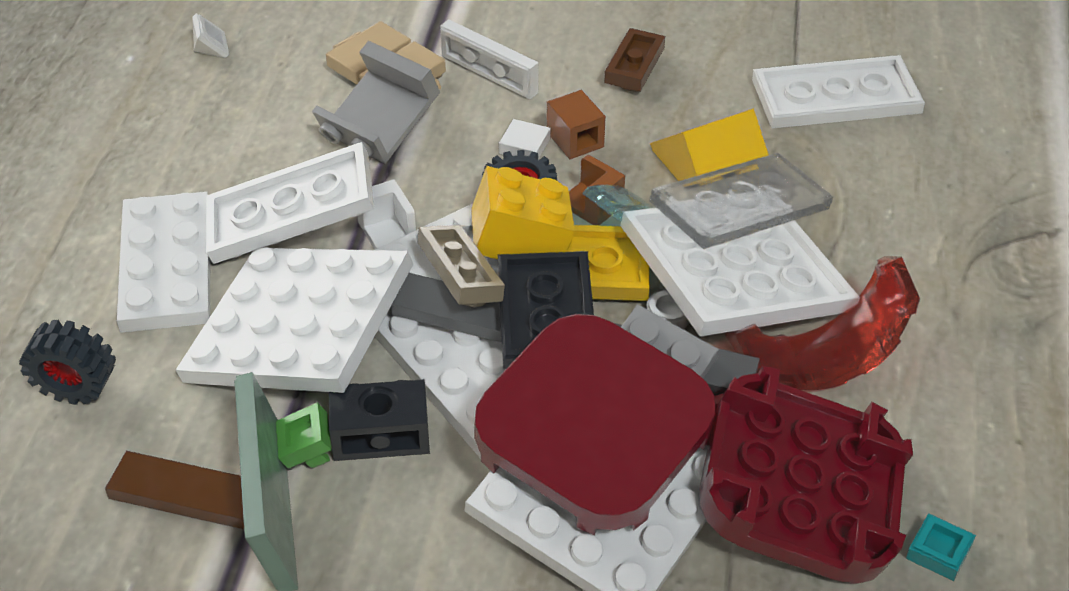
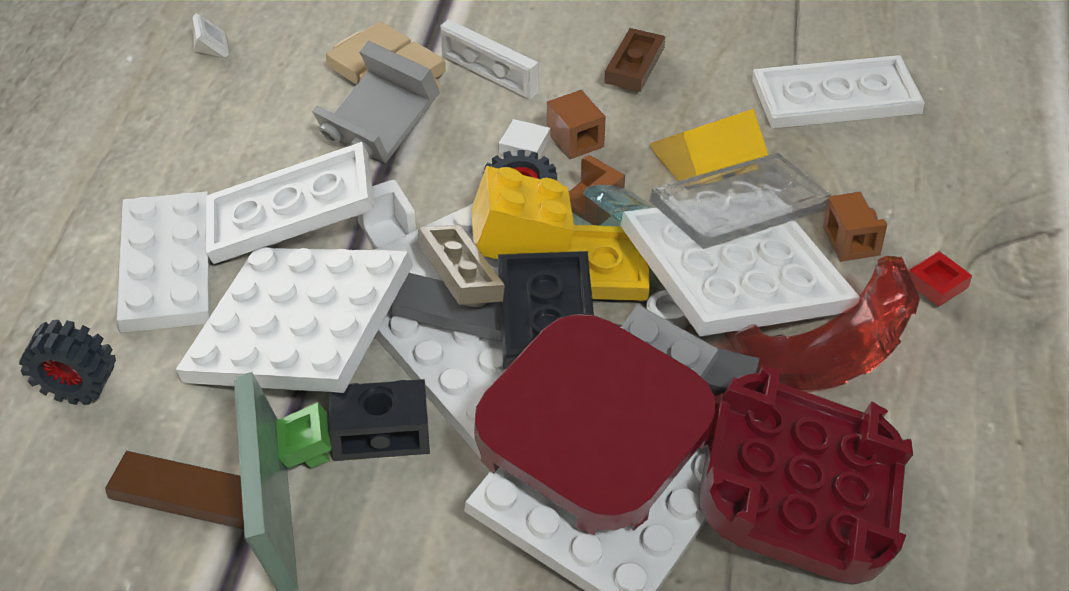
(853, 227): none -> dark orange brick
(940, 278): none -> red plate
(940, 547): teal tile -> none

